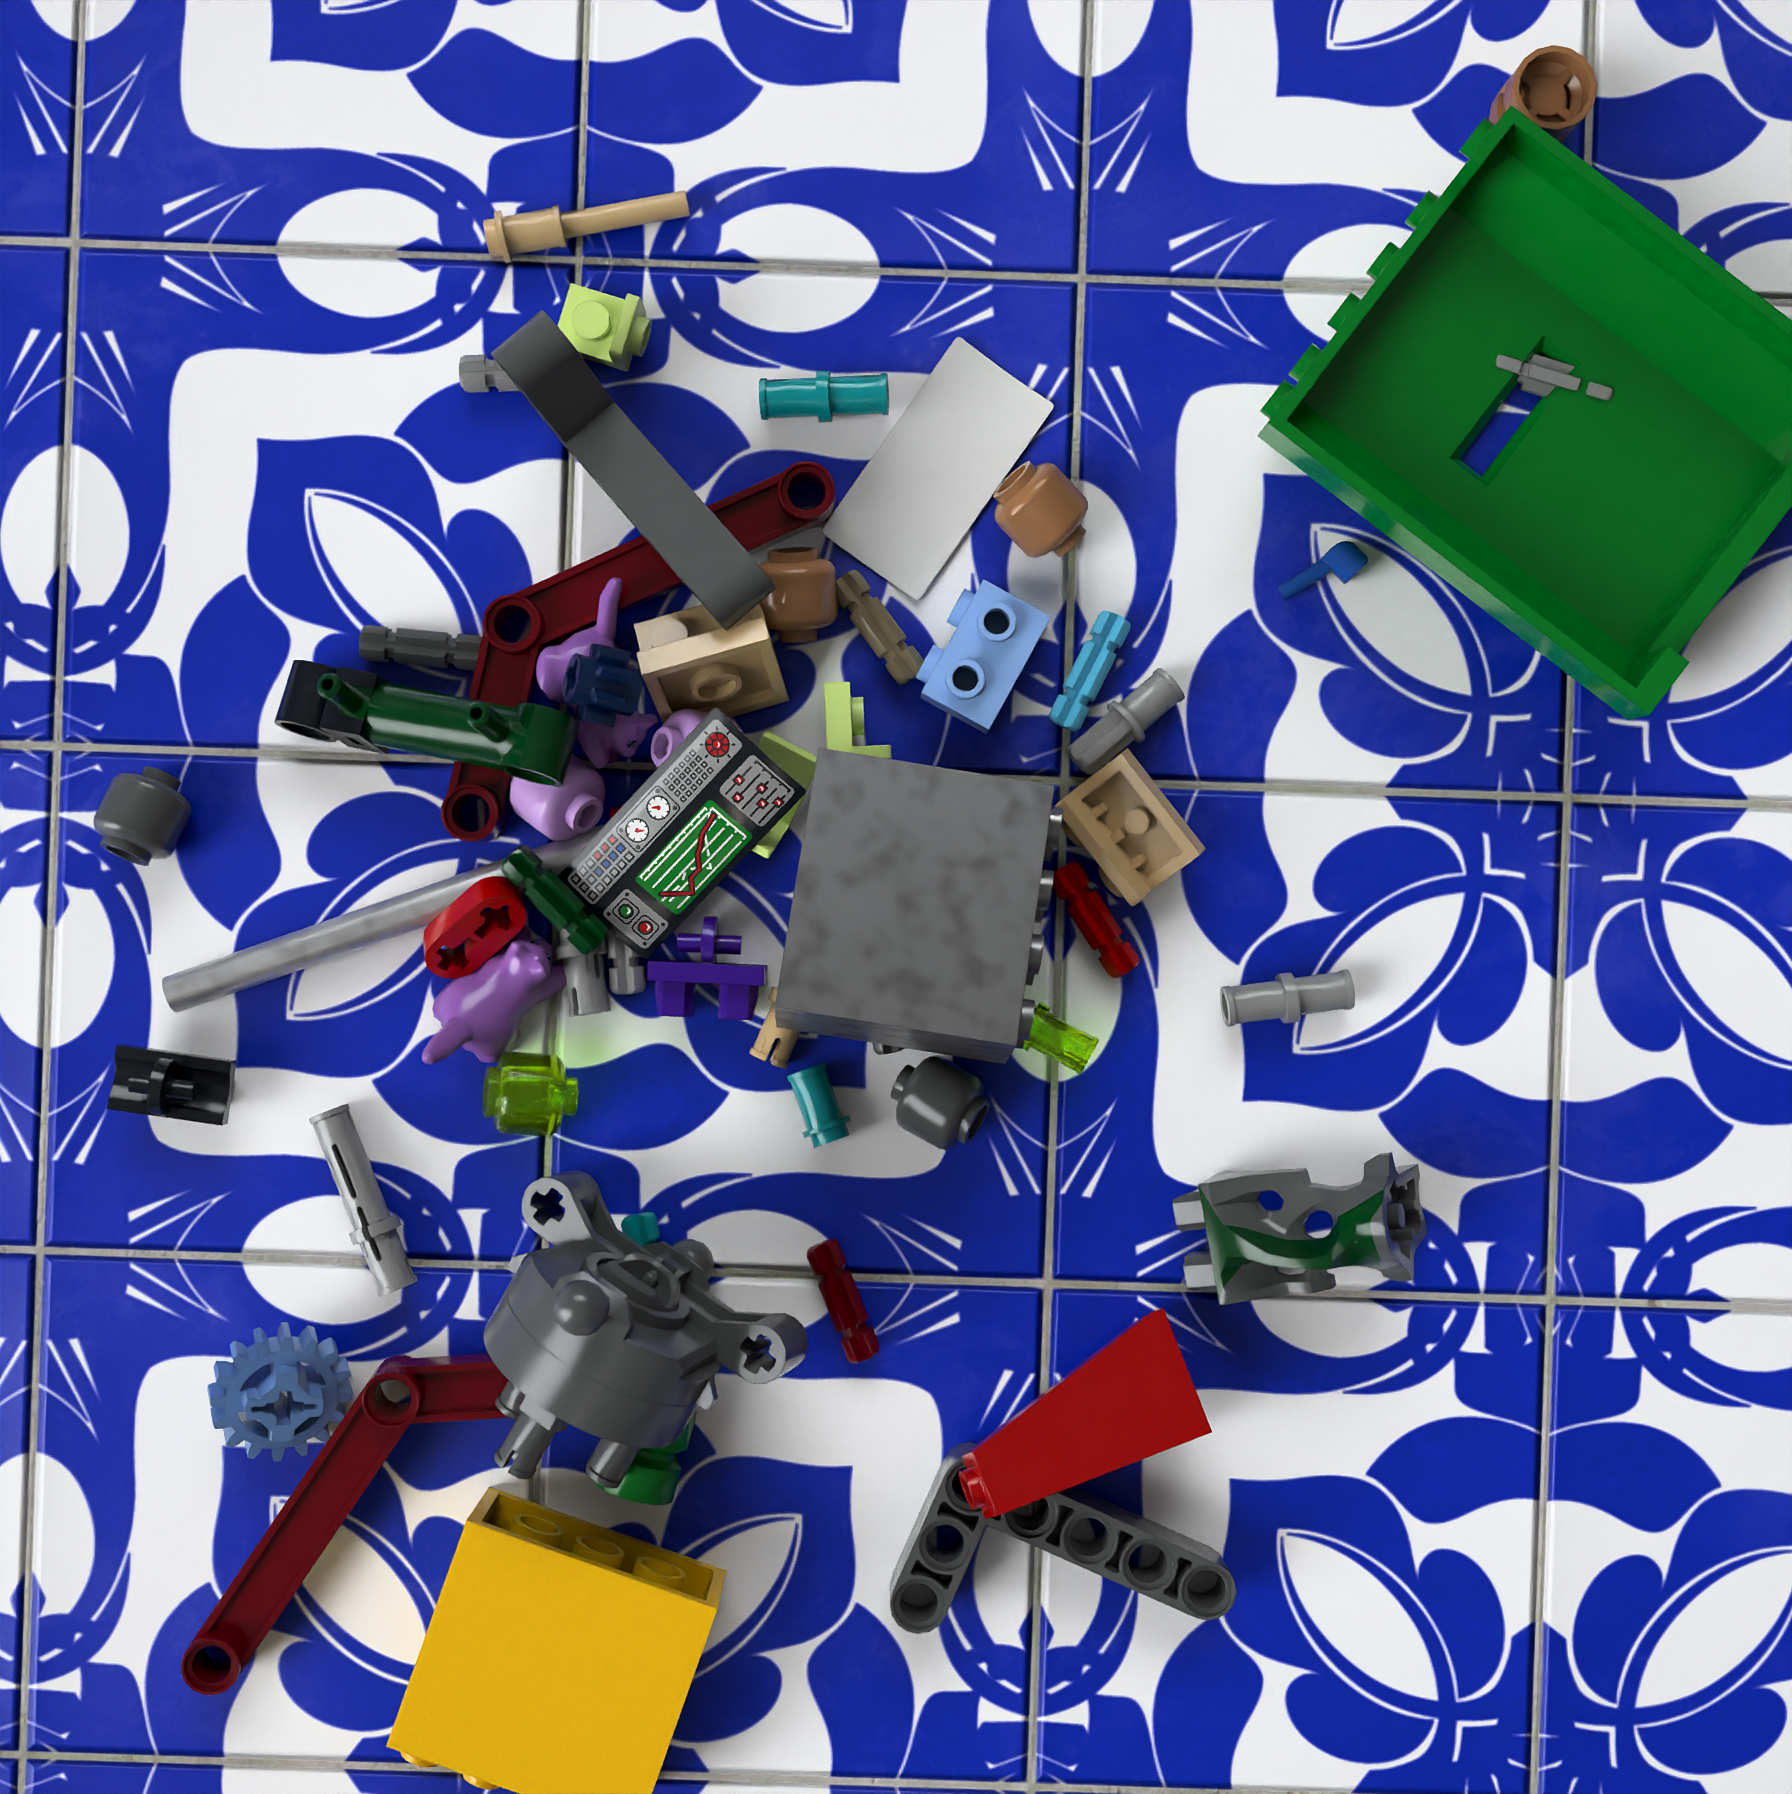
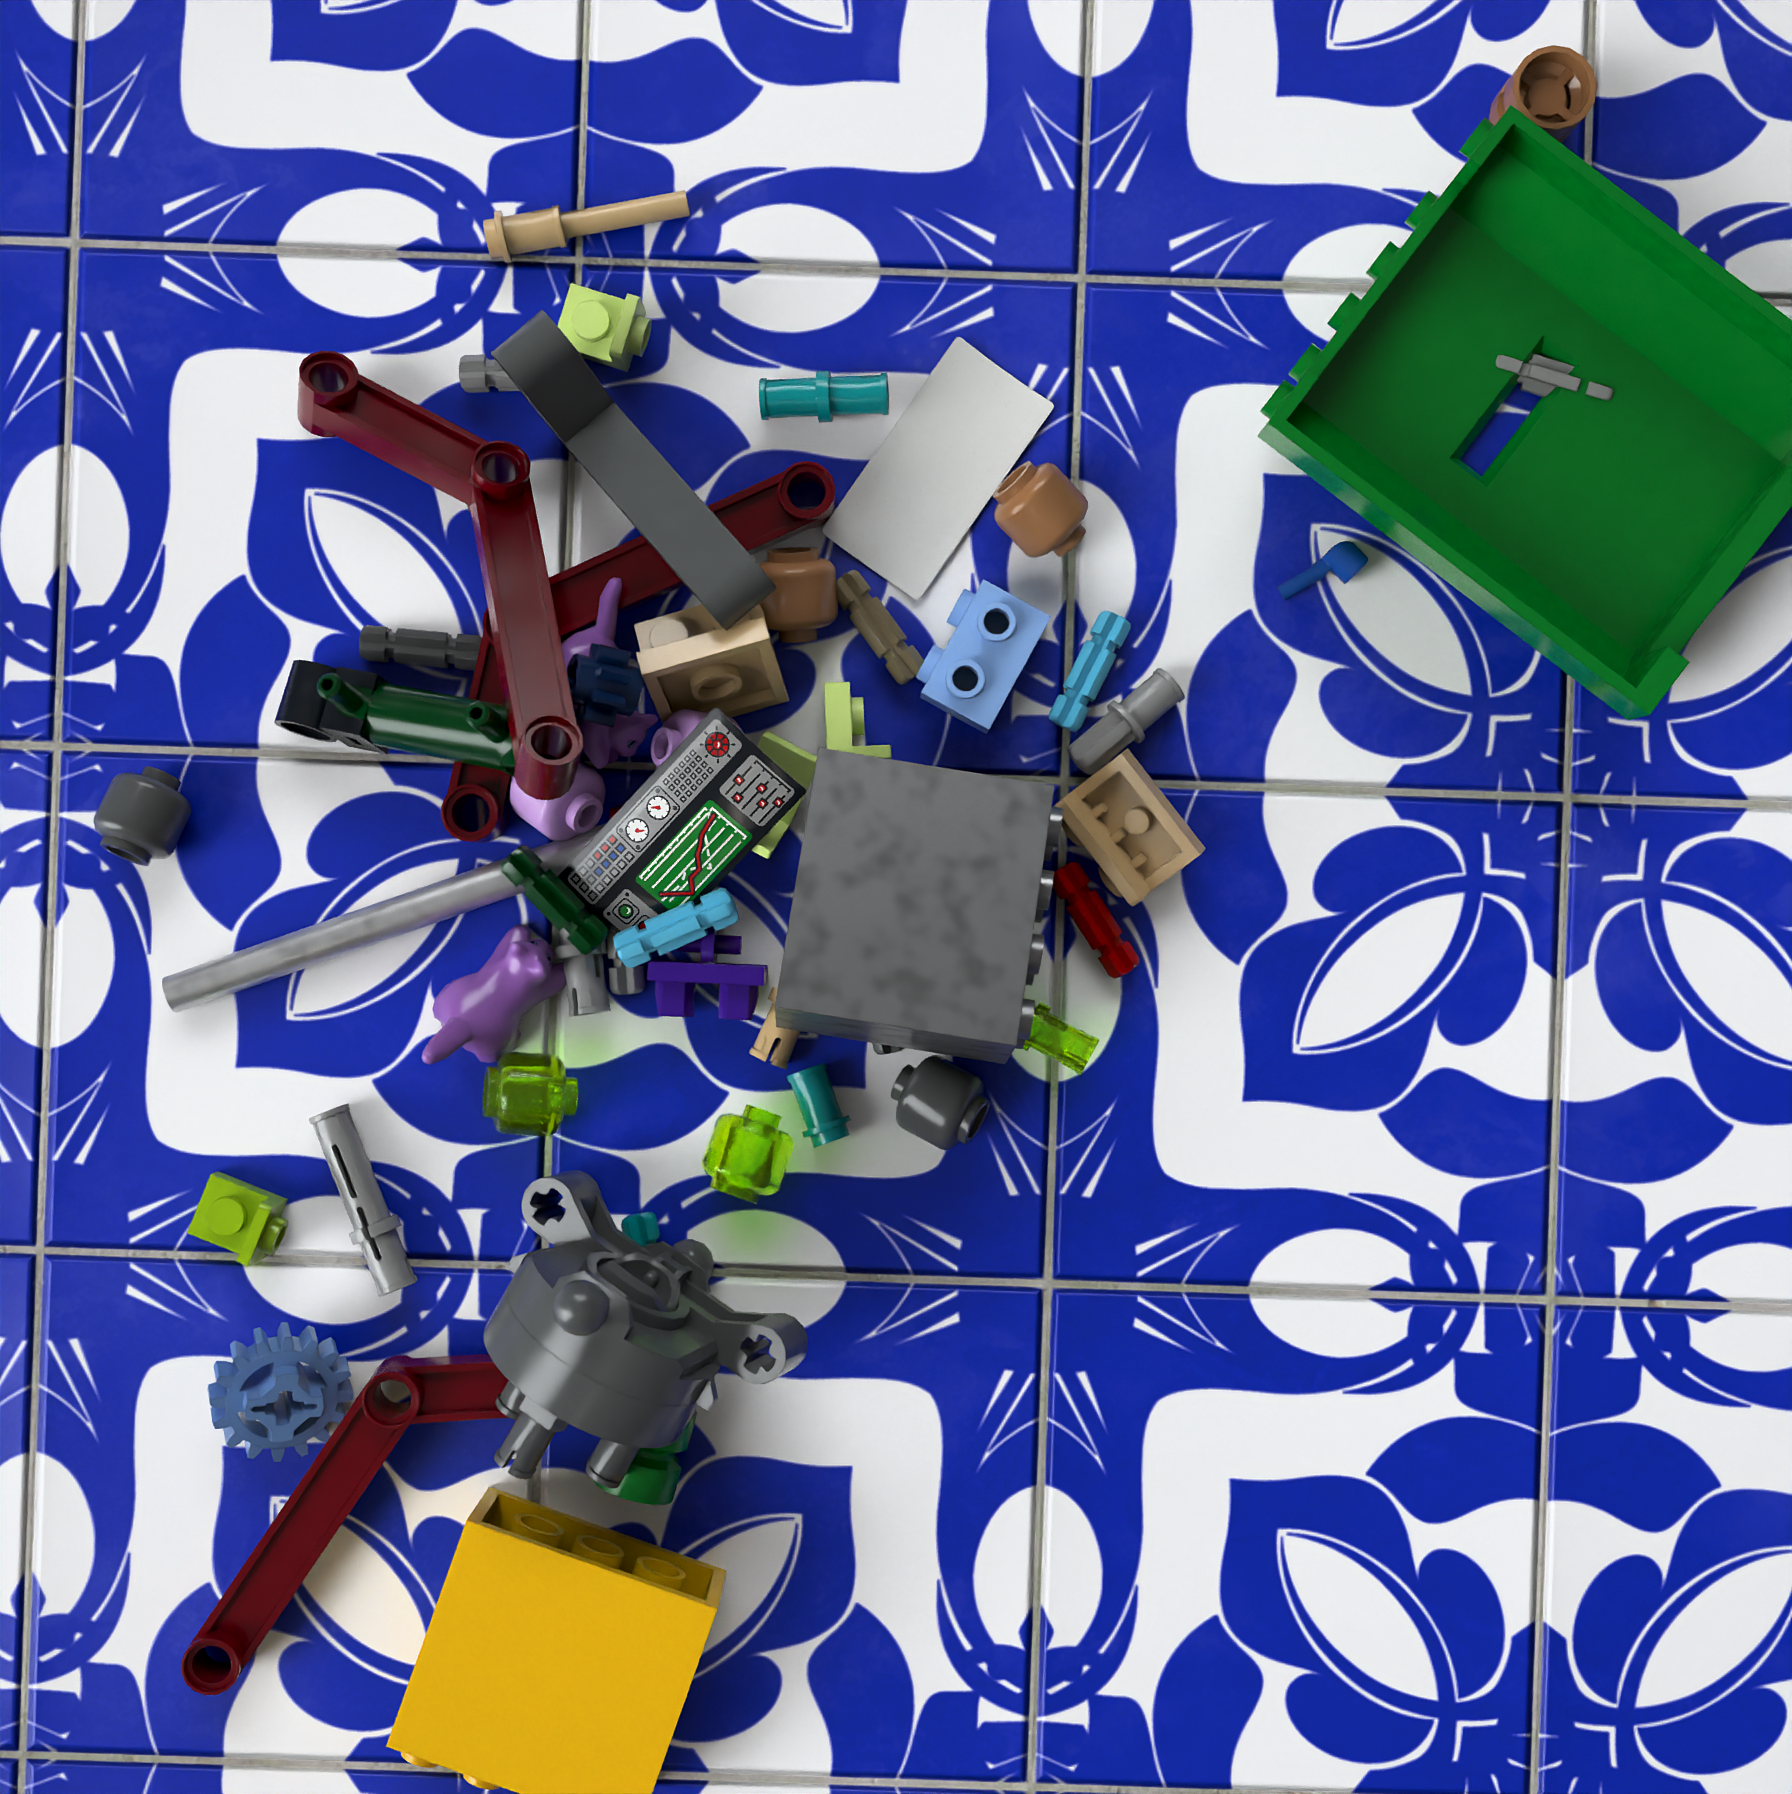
(172, 1084): black hips -> none
(240, 1218): none -> lime bracket
(468, 923): red beam -> none
(499, 495): none -> dark red piece
(676, 927): none -> medium azure axle
(748, 1154): none -> clear neon green head
(843, 1301): dark red axle -> none
(1050, 1531): dark grey beam -> none
(1096, 1419): red slope -> none
(1287, 997): light grey pin -> none
(1373, 1227): dark grey hips -> none

